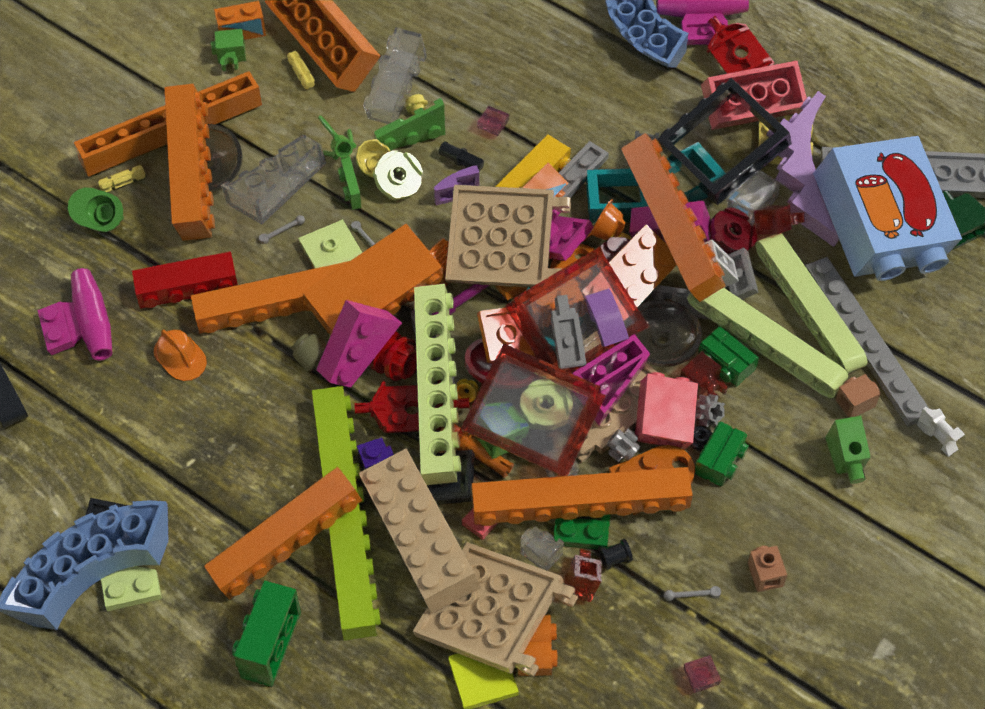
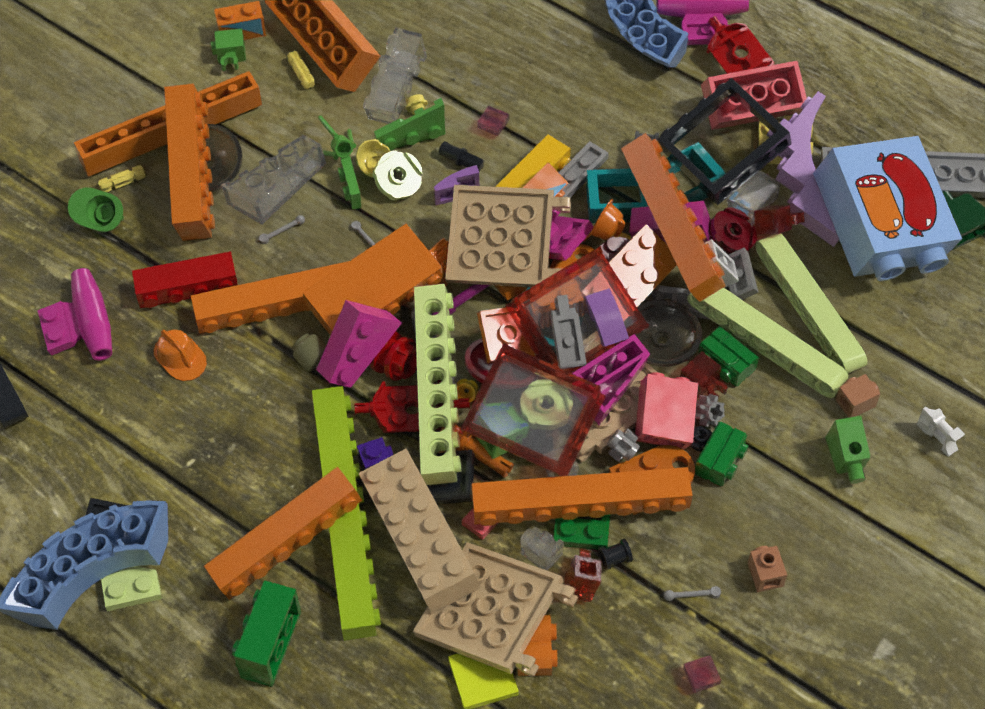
(330, 245): yellowish green plate -> none
(879, 357): light grey plate -> none

